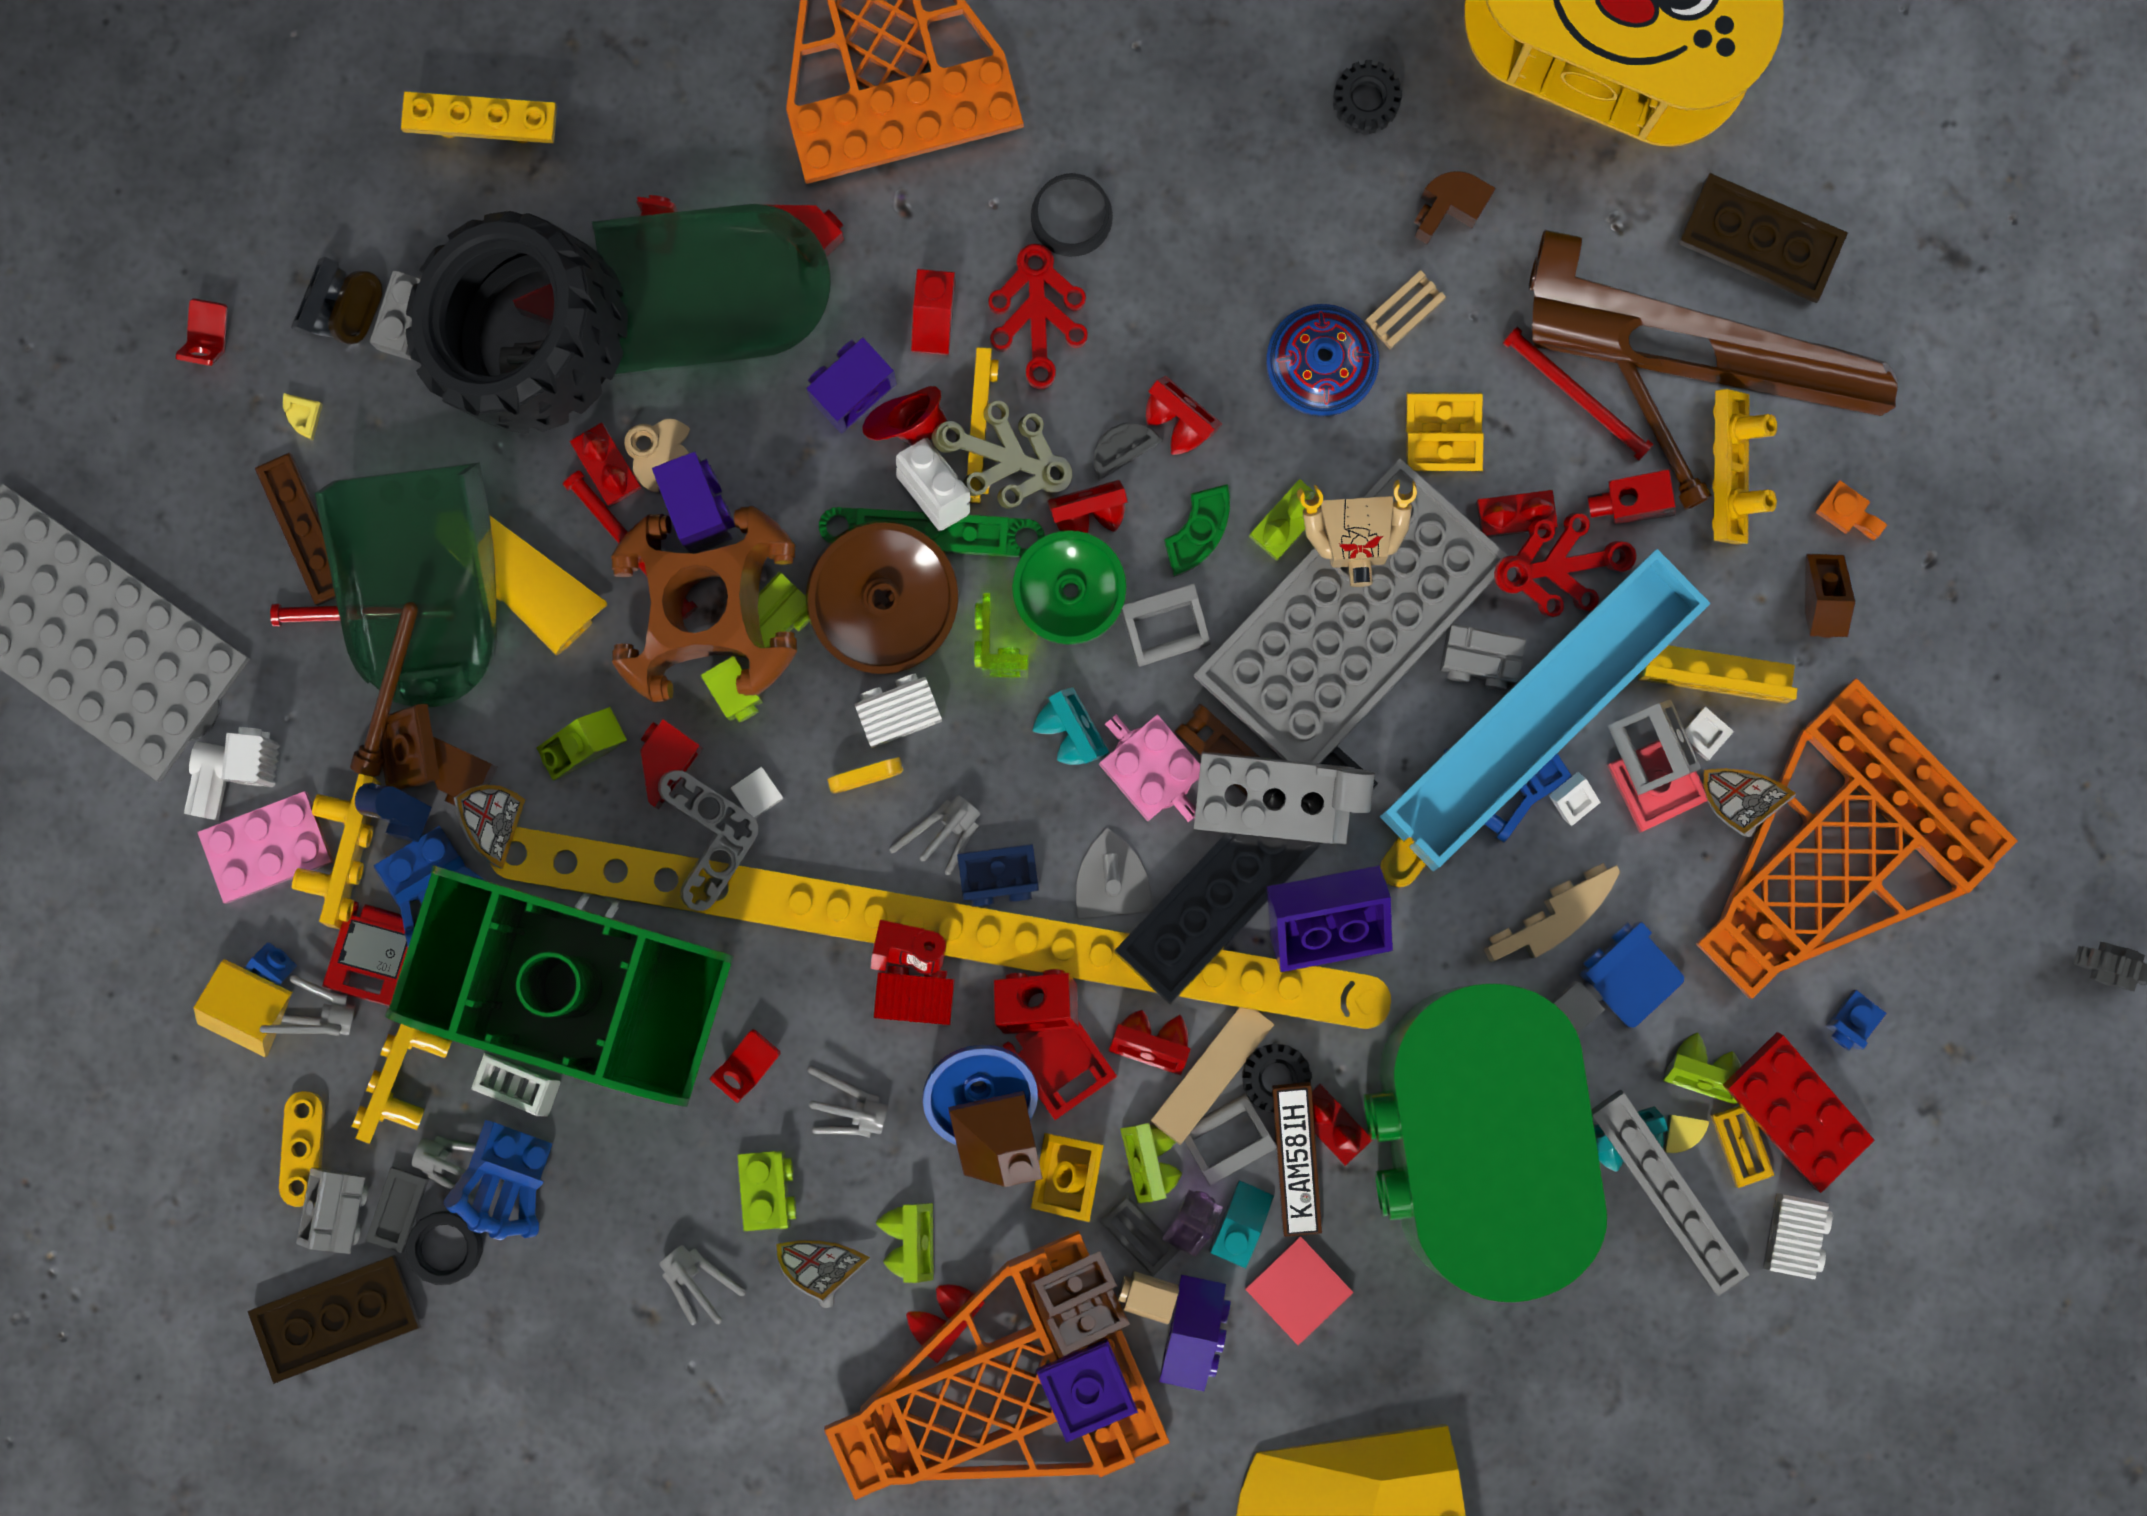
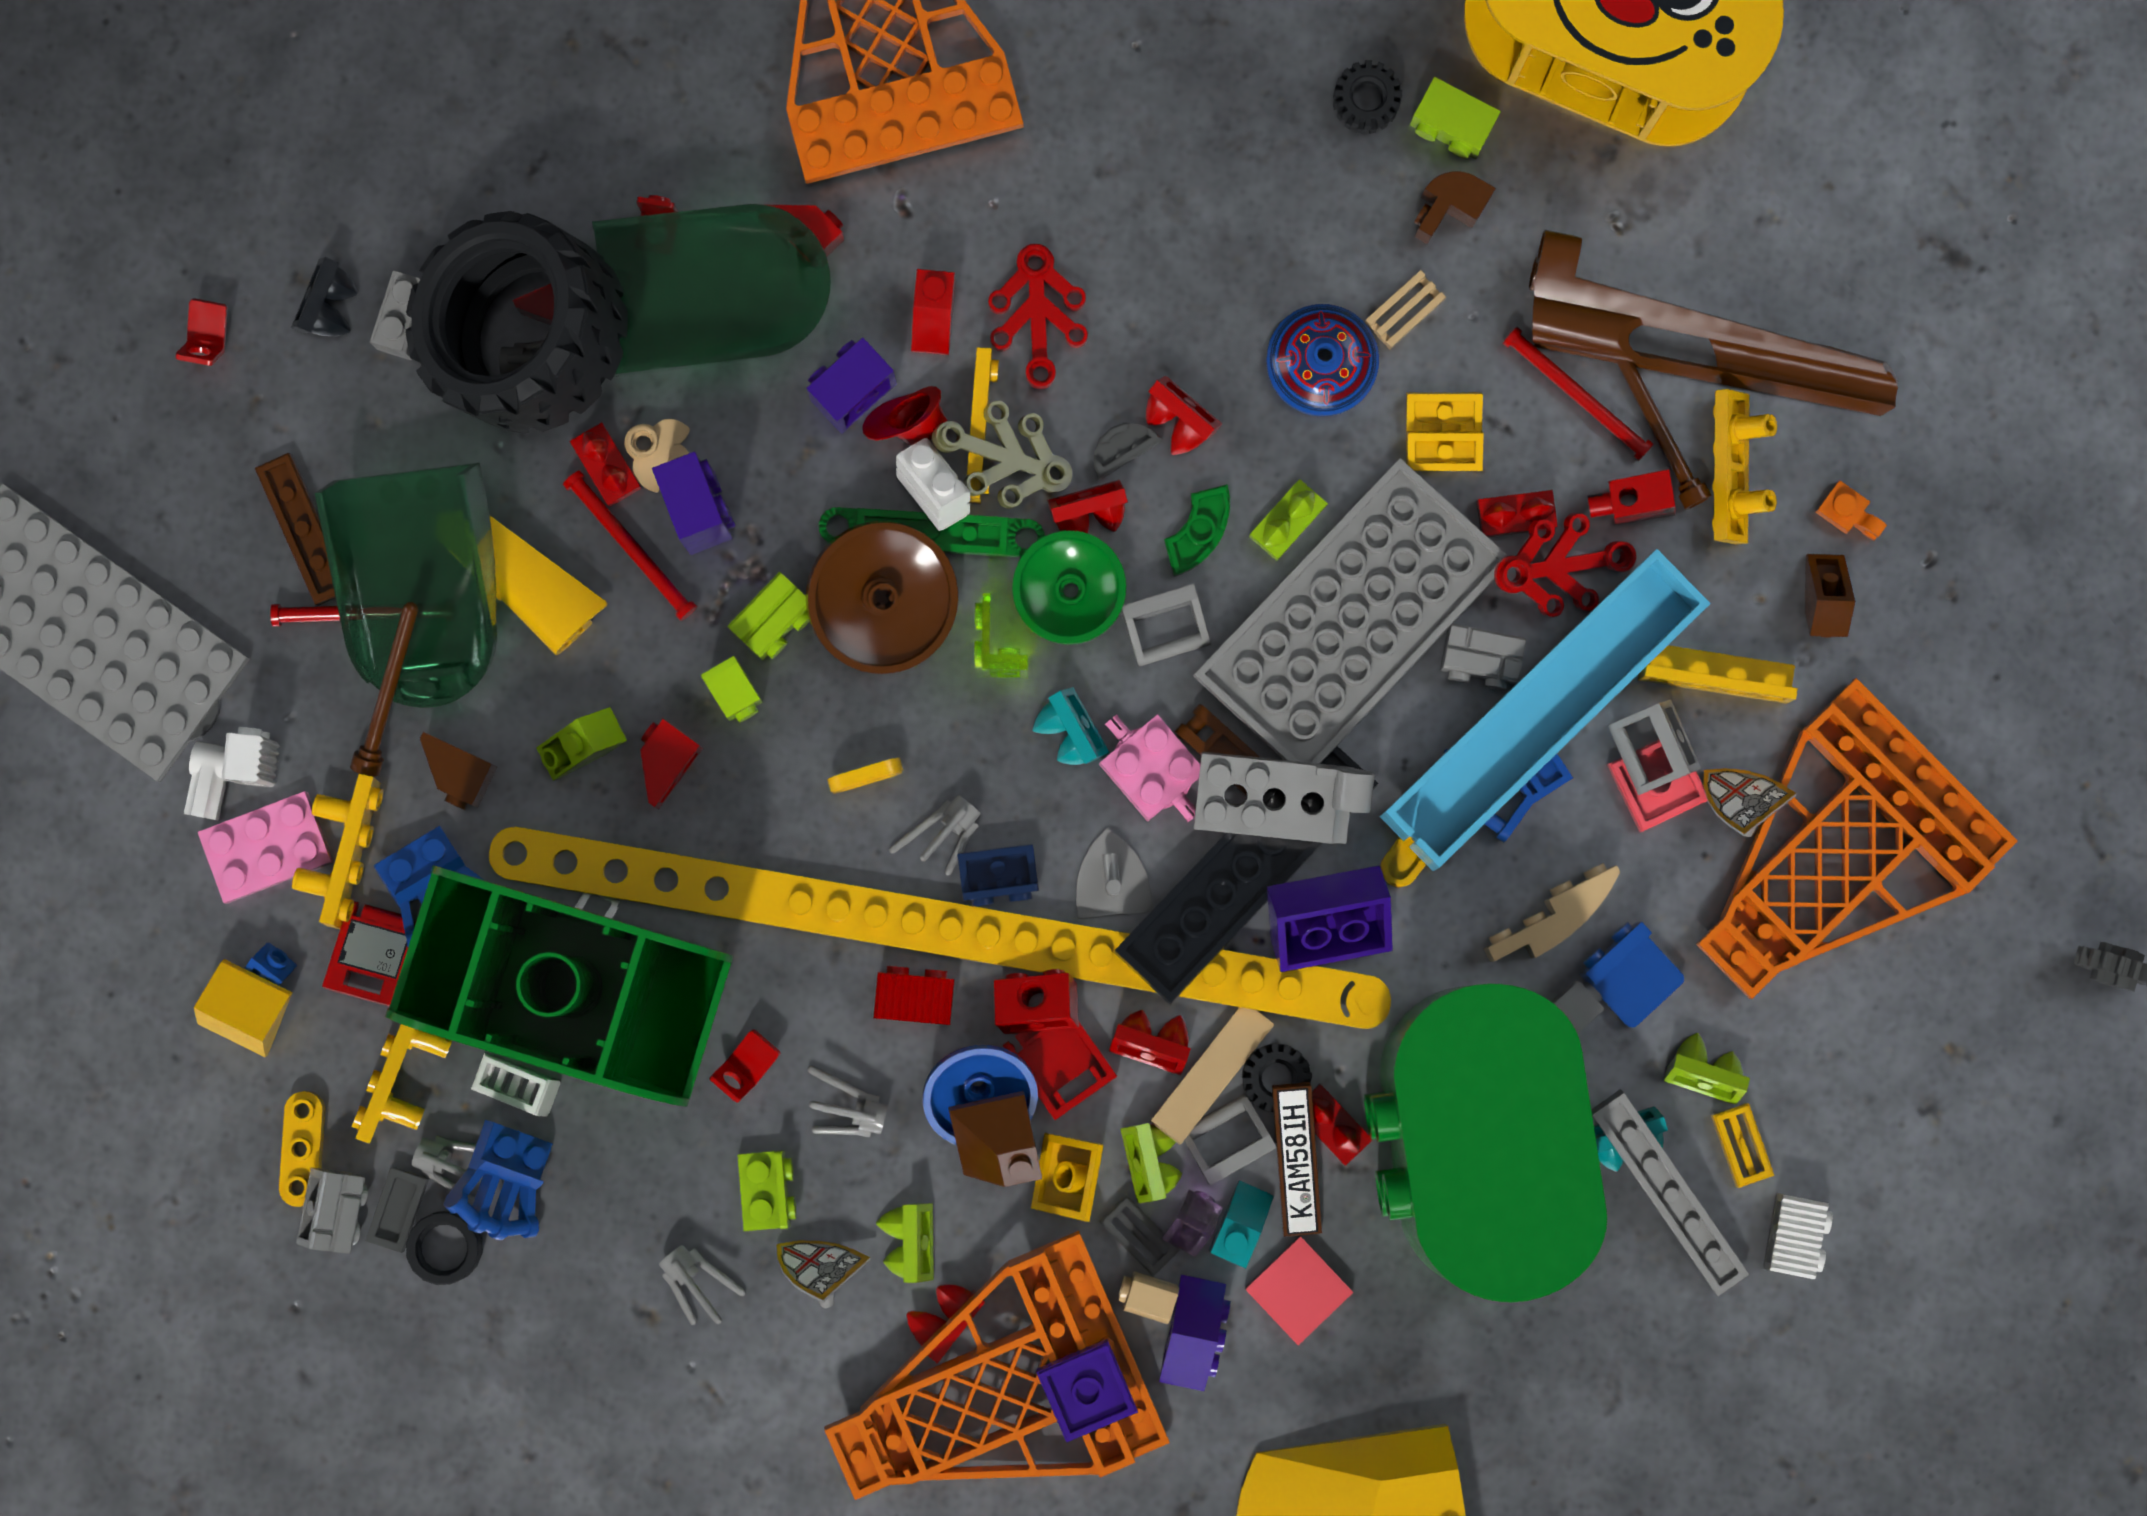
(302, 414): light yellow tile -> none
(334, 1019): light grey plant -> none
(334, 1319): dark brown plate -> none
(355, 307): dark brown tile -> none
(402, 812): dark blue leg -> none
(409, 749): reddish brown tile -> none
(479, 117): yellow plate -> none
(489, 819): shield -> none
(670, 580): dark orange piece -> none
(721, 840): light grey beam -> none
(757, 792): white tile -> none
(897, 711): white brick -> none
(908, 947): red leg -> none
(1067, 249): black tyre -> none
(1079, 1304): slope -> none
(1357, 529): tan torso -> none
(1454, 119): none -> lime brick
(1574, 798): white tile -> none
(1683, 1133): light yellow tile -> none
(1707, 733): white tile -> none
(1763, 238): dark brown plate -> none
(1798, 1112): red plate -> none
(1855, 1021): blue bracket -> none

